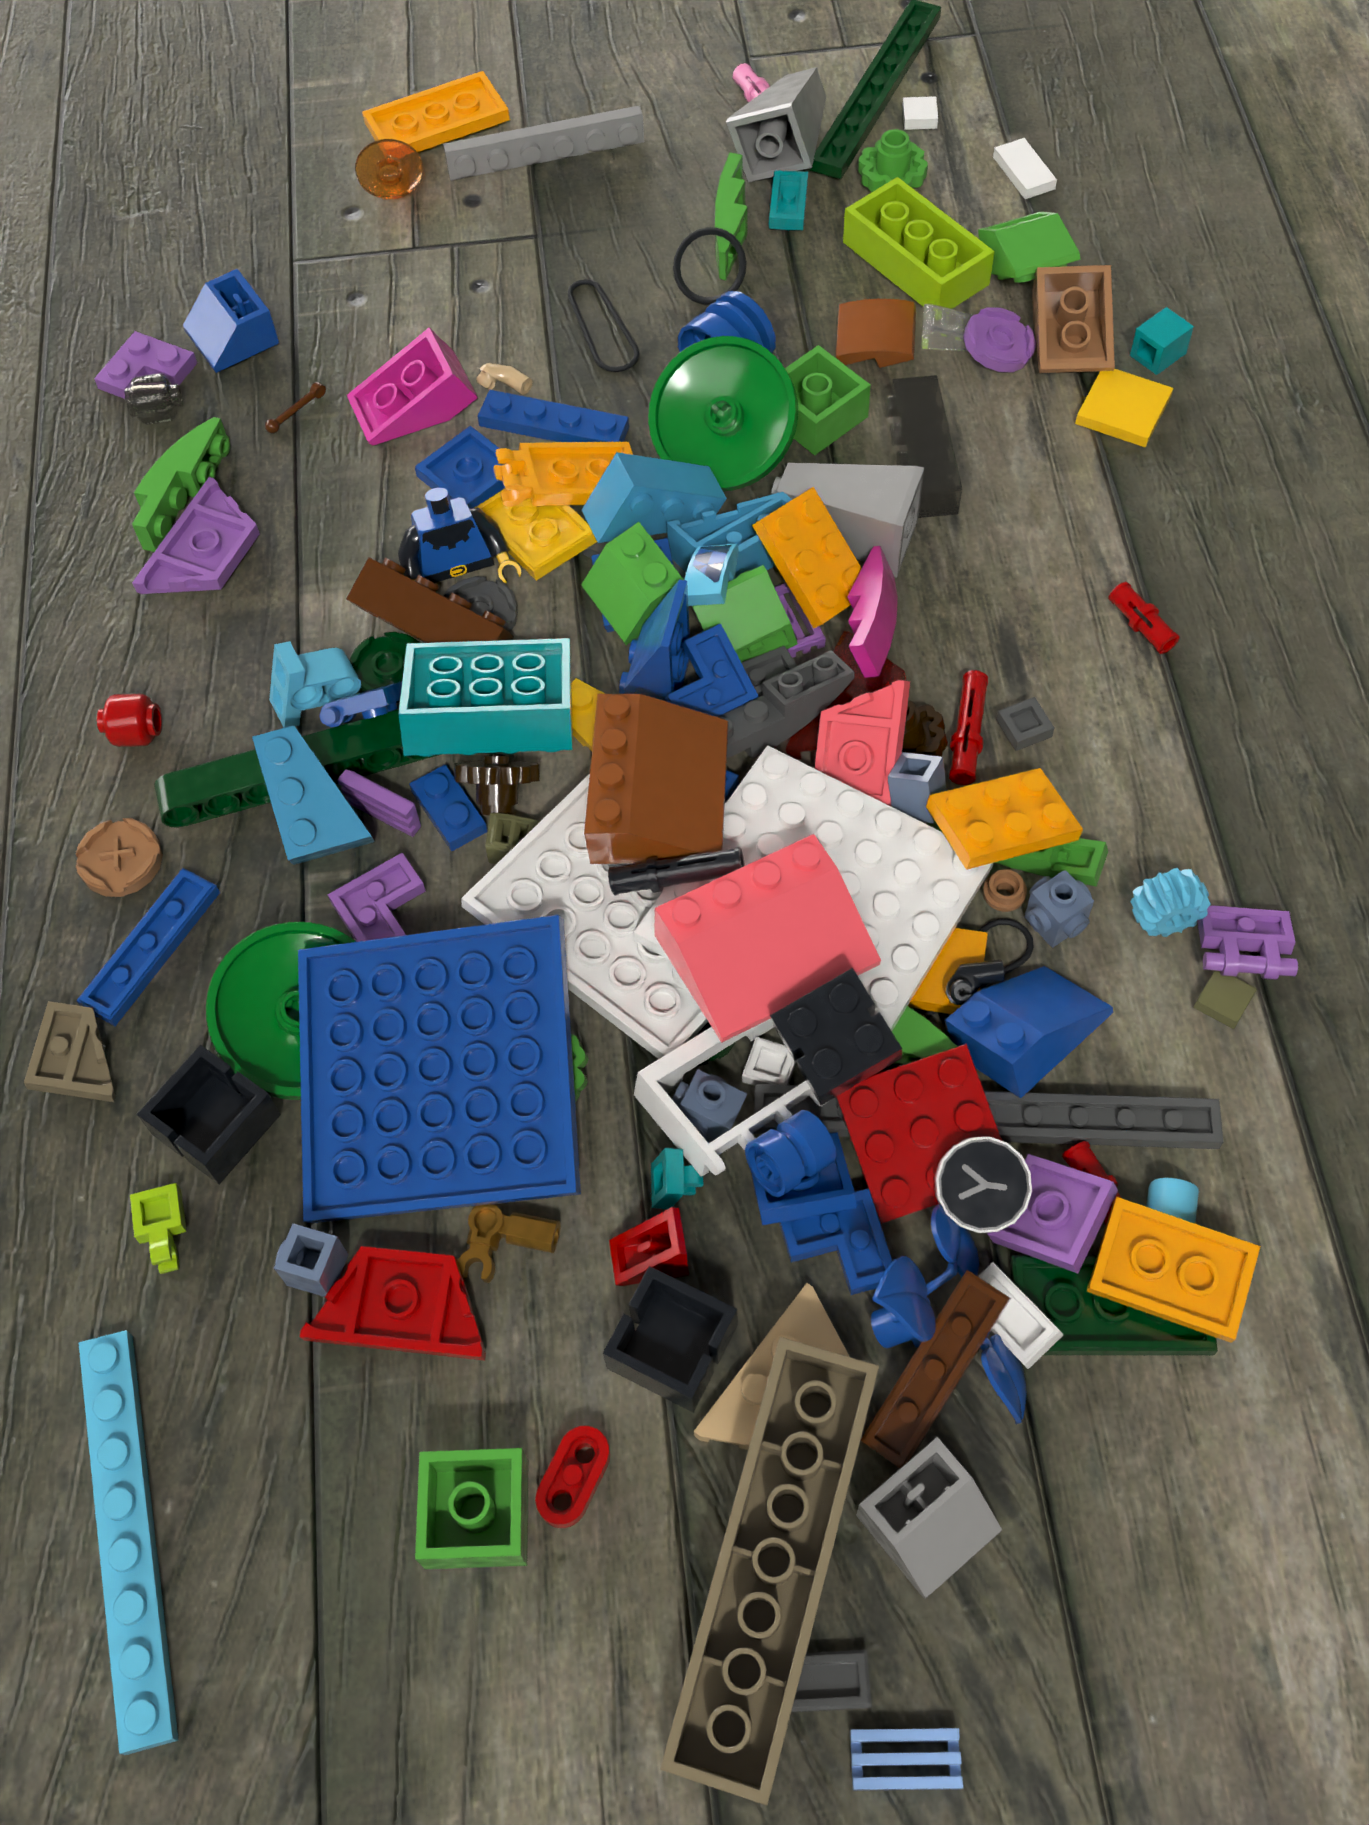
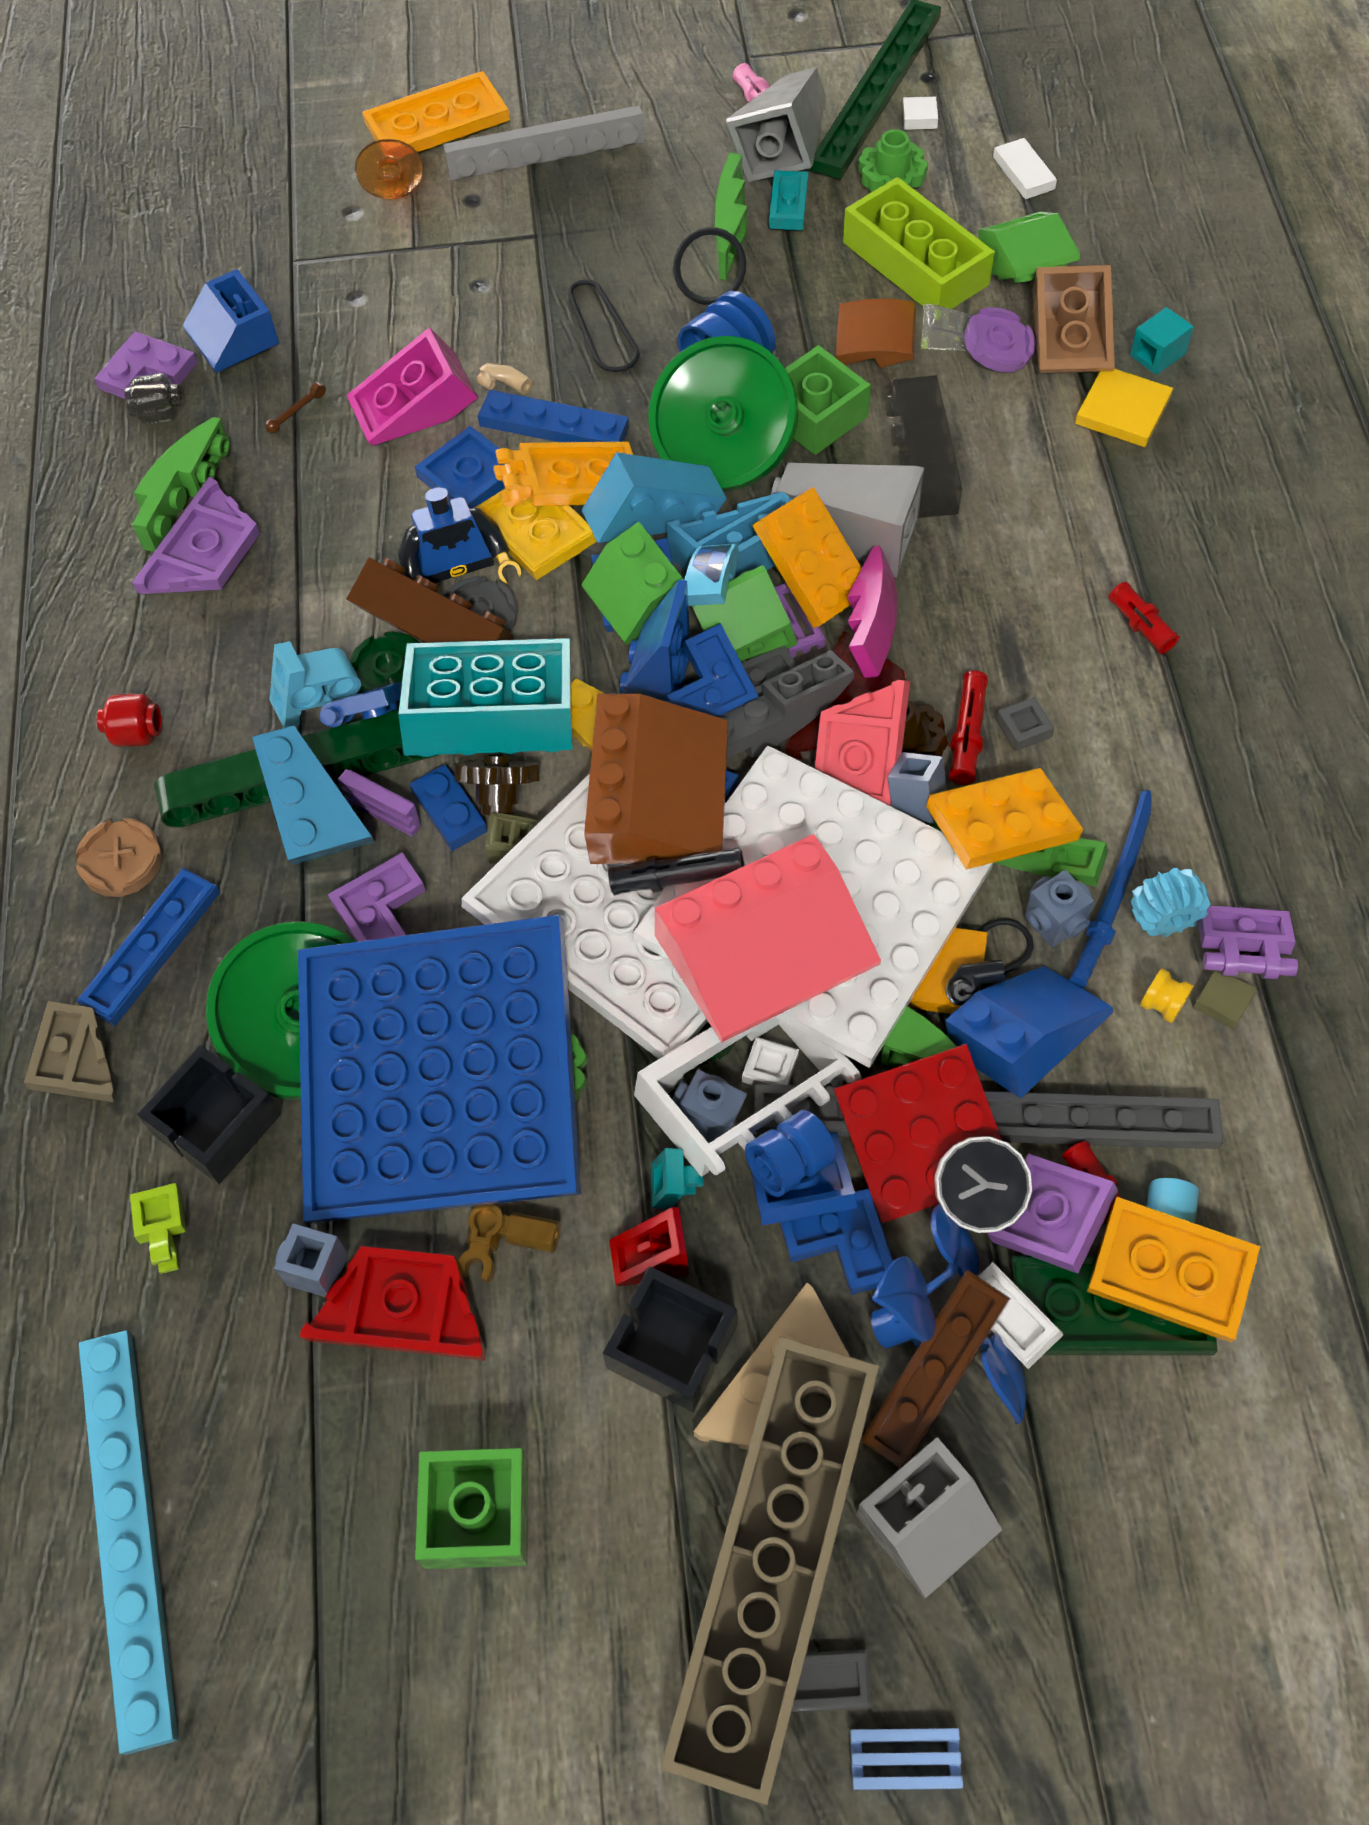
(571, 1477): red plate -> none
(837, 1035): black piece -> none
(1005, 880): medium nougat plate -> none
(1101, 931): none -> blue sword
(1166, 995): none -> yellow wheel

